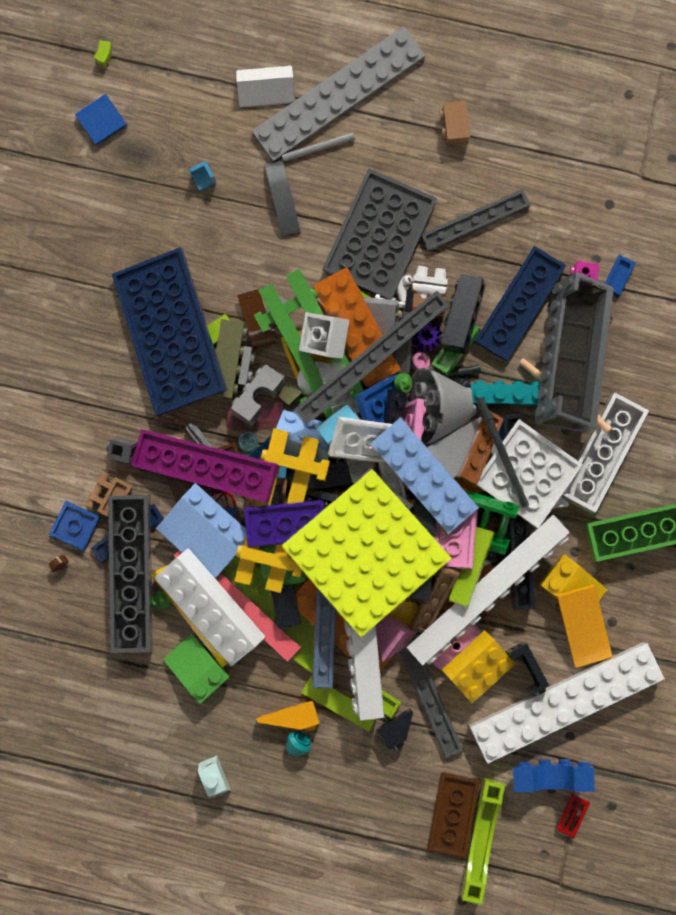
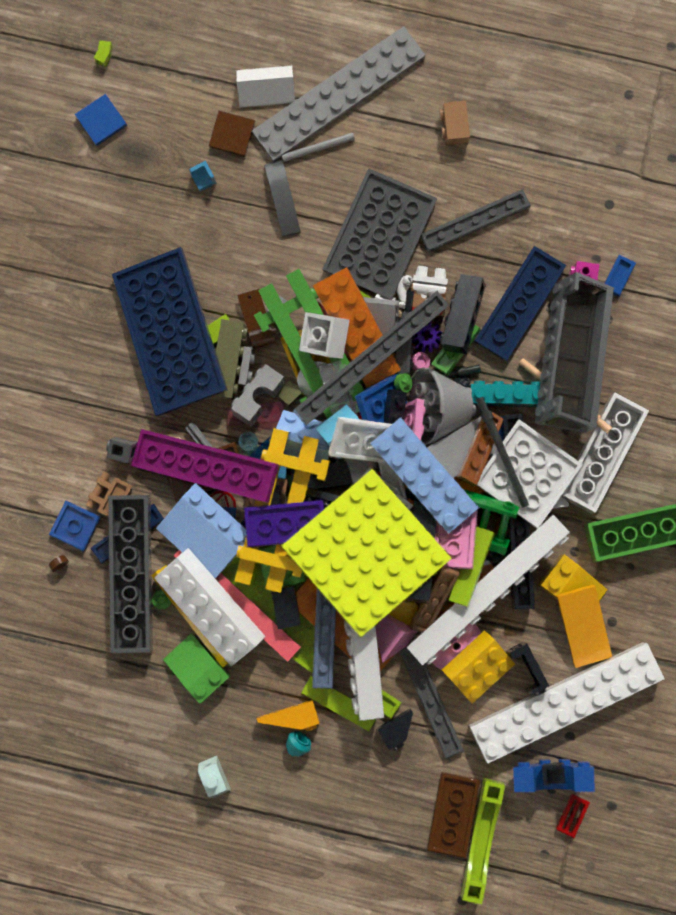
(231, 133): none -> reddish brown tile
(553, 773): none -> black panel

